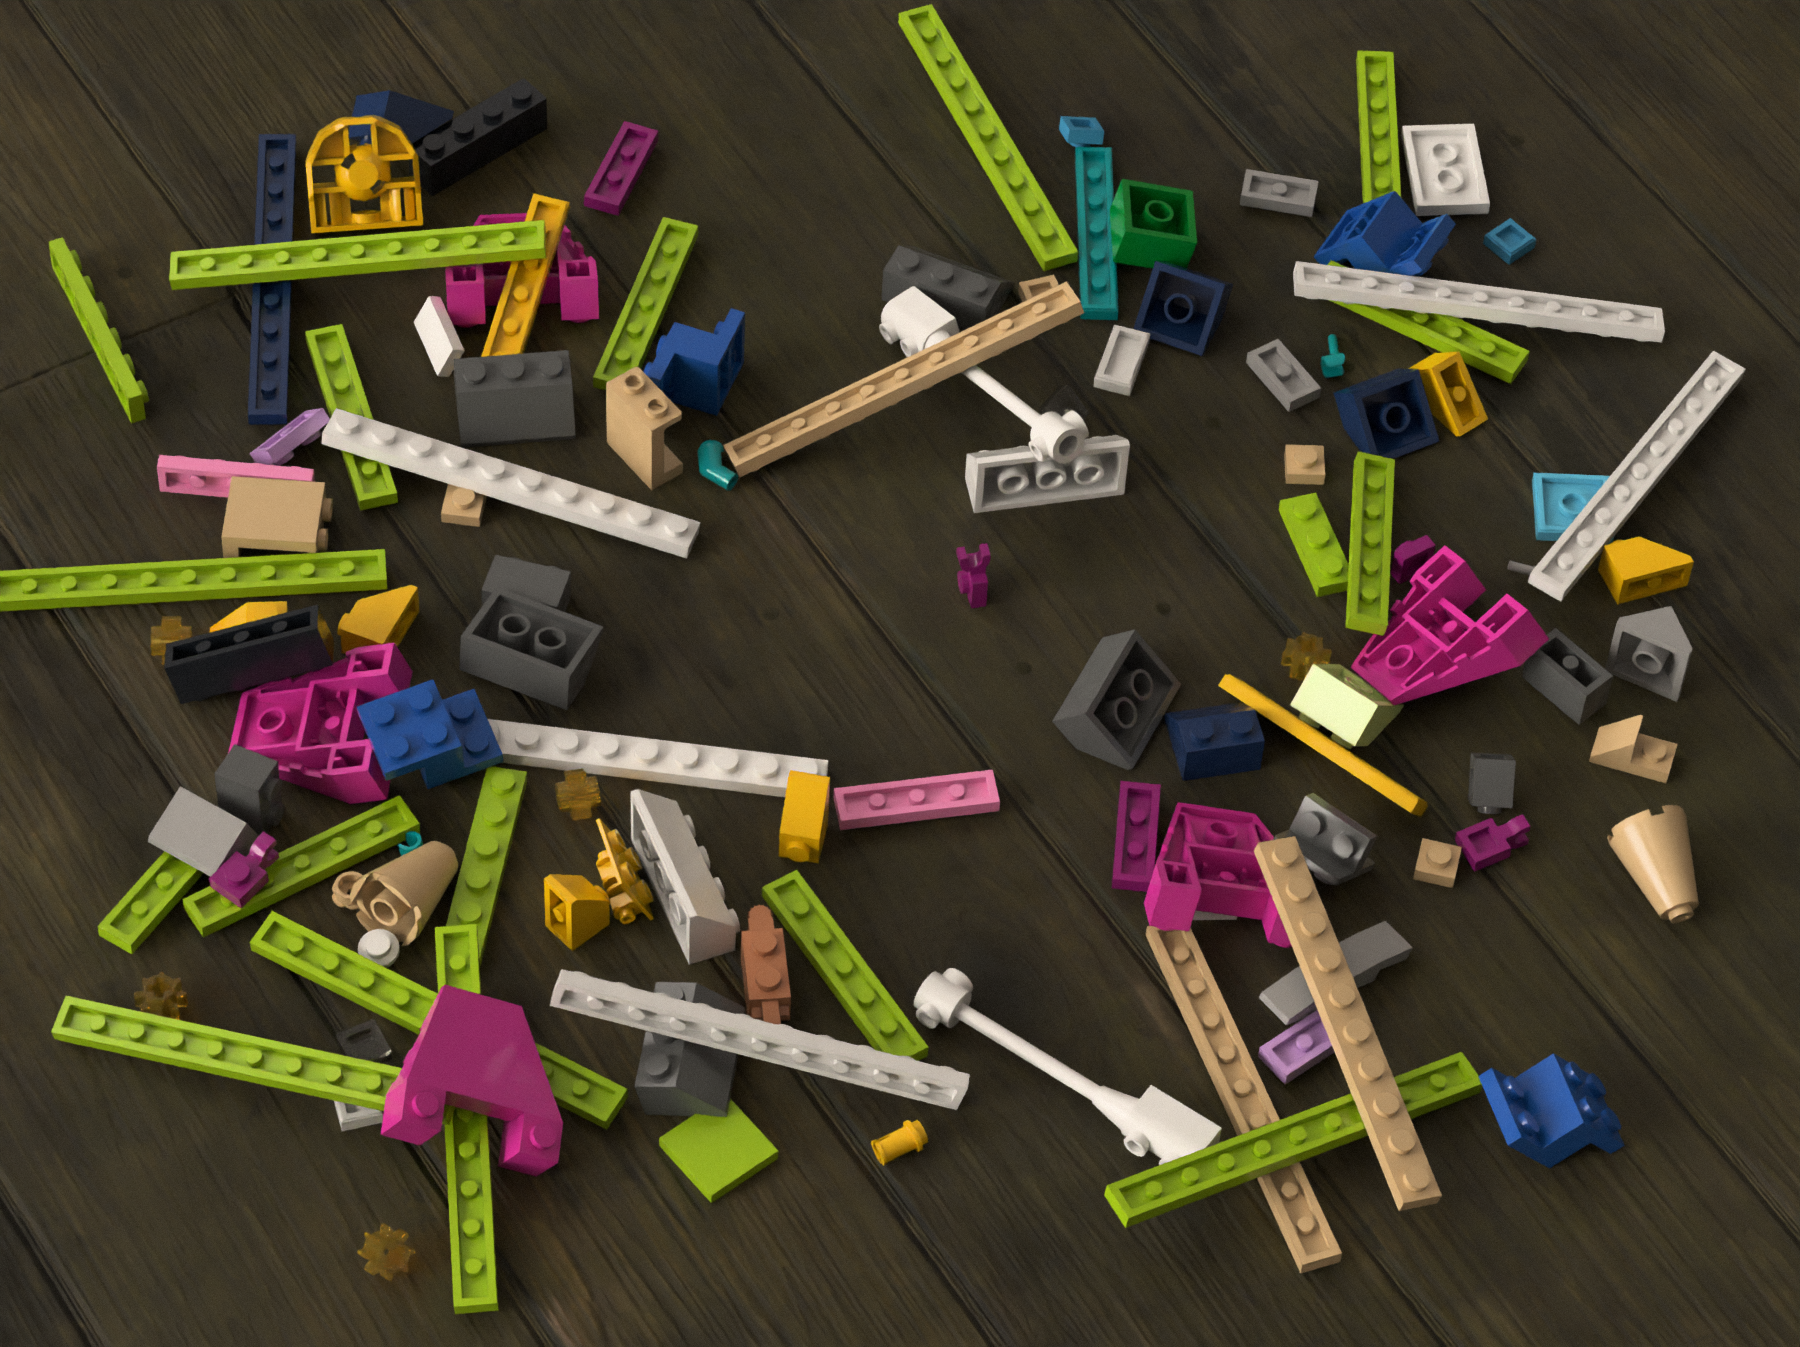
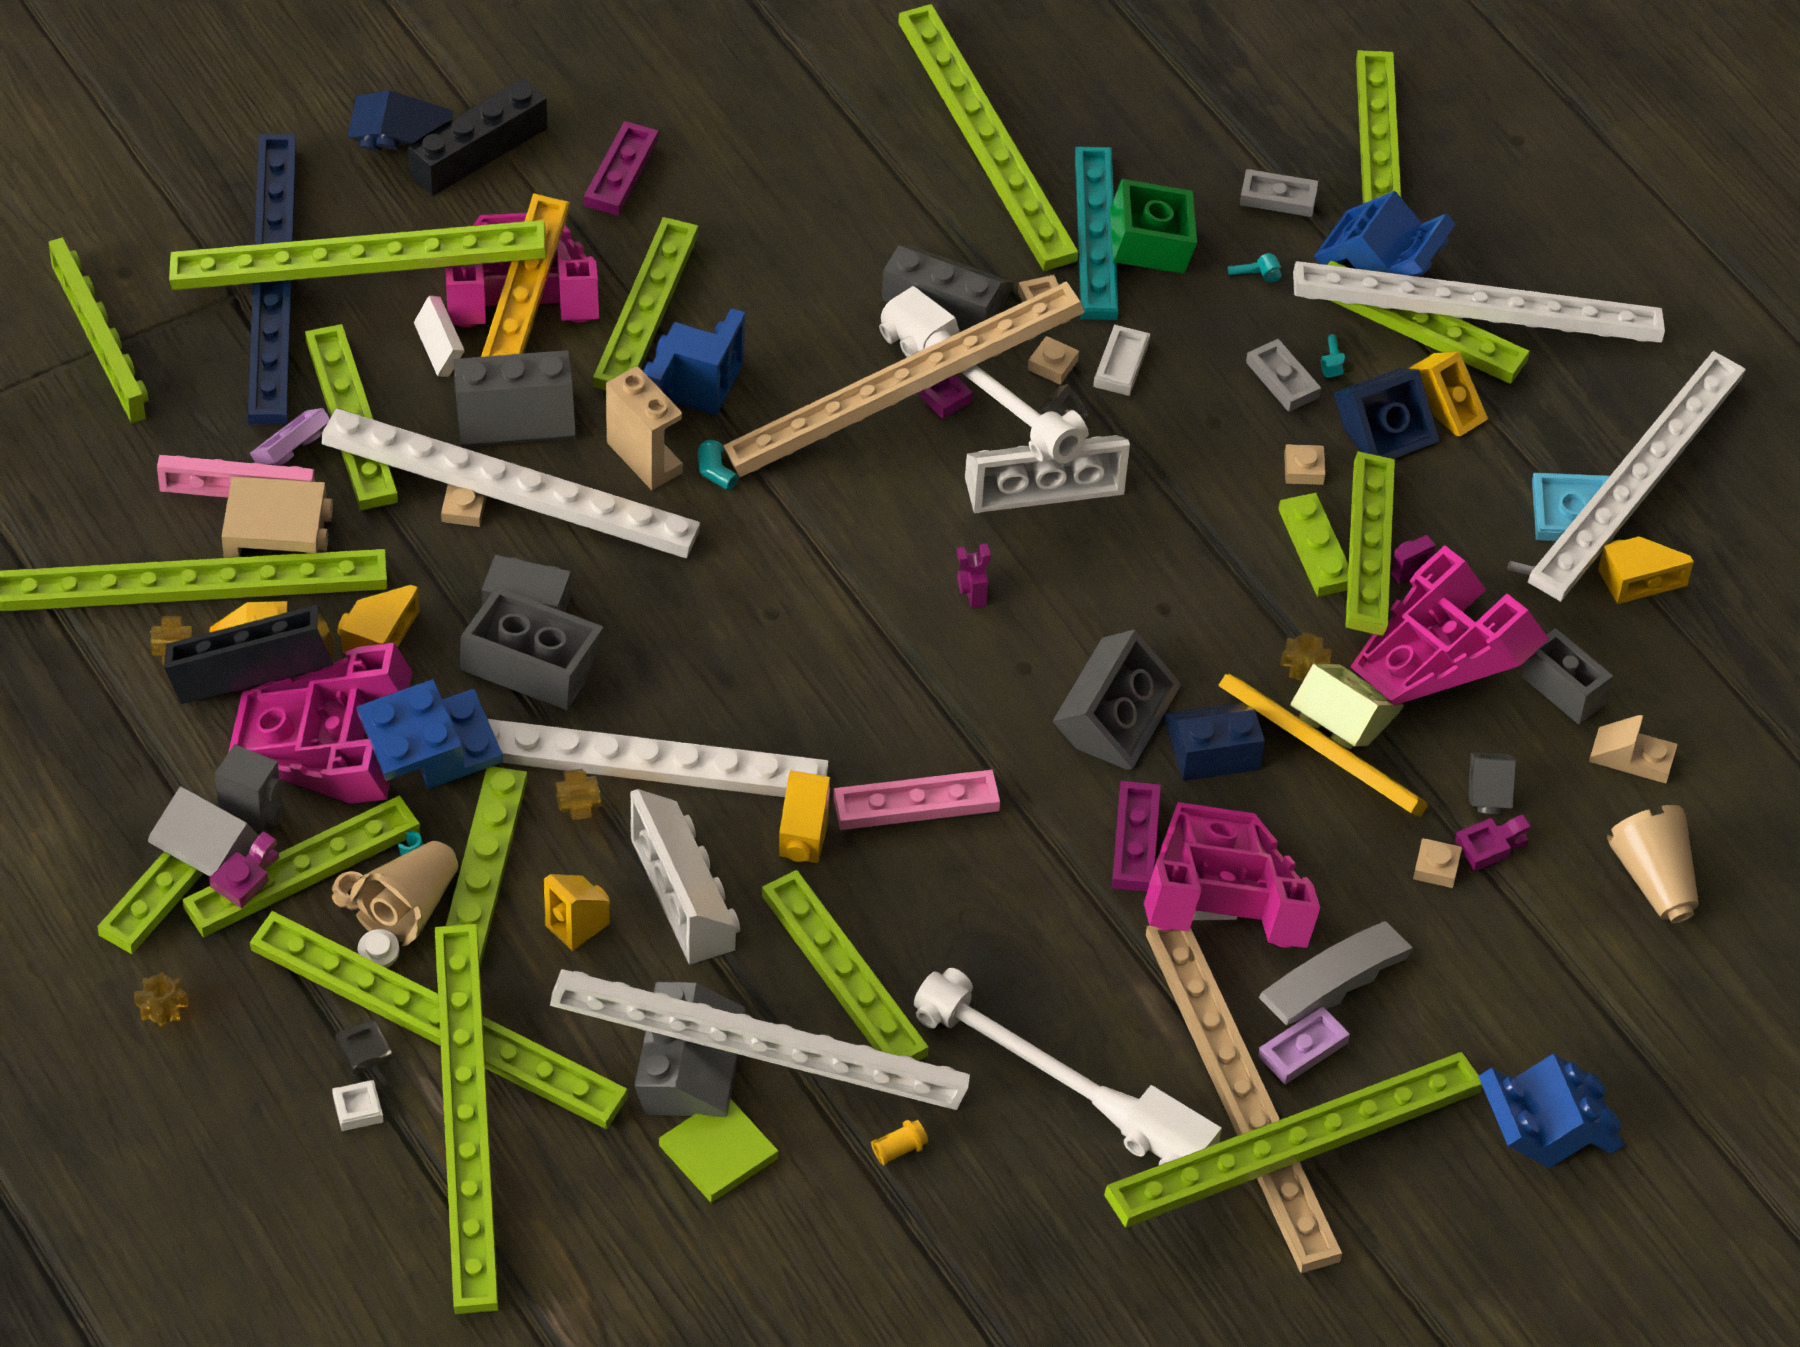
(227, 1053): lime plate -> none
(371, 164): yellow connector -> none
(376, 1245): clear yellow gear -> none
(482, 1060): dark pink wedge -> none
(620, 877): yellow hinge -> none
(765, 968): nougat hinge -> none
(947, 396): none -> magenta plate
(1053, 360): none -> tan plate
(1081, 131): dark azure plate -> none
(1182, 307): dark blue slope -> none
(1266, 265): none -> teal hand
(1331, 841): dark grey bracket -> none
(1347, 1024): tan plate -> none
(1445, 169): white plate -> none
(1509, 241): dark azure tile -> none
(1651, 651): light grey slope -> none

